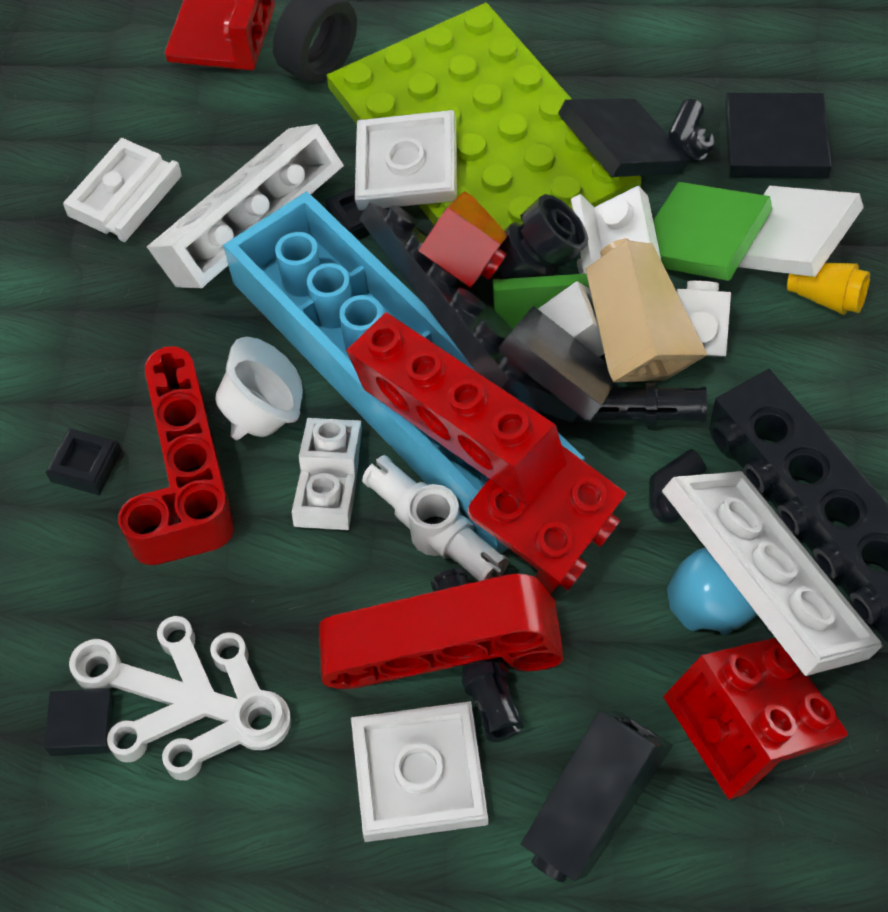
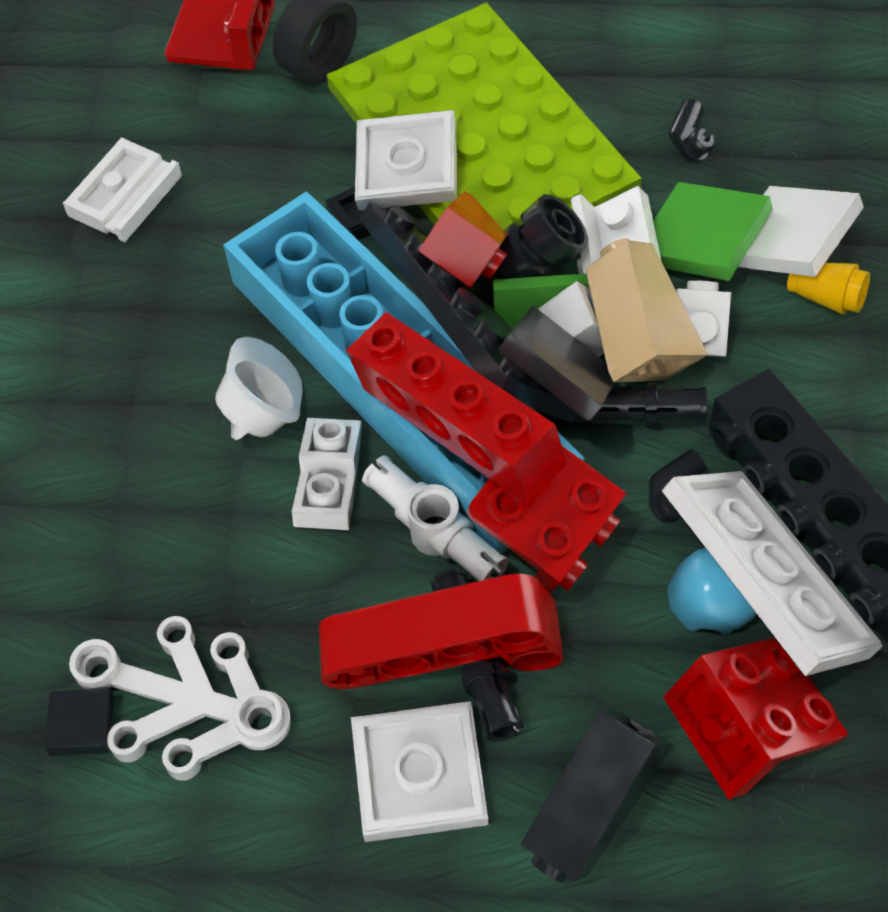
(84, 461): black tile -> none
(182, 448): red beam -> none
(289, 166): white brick -> none
(623, 137): black tile -> none
(777, 135): black tile -> none

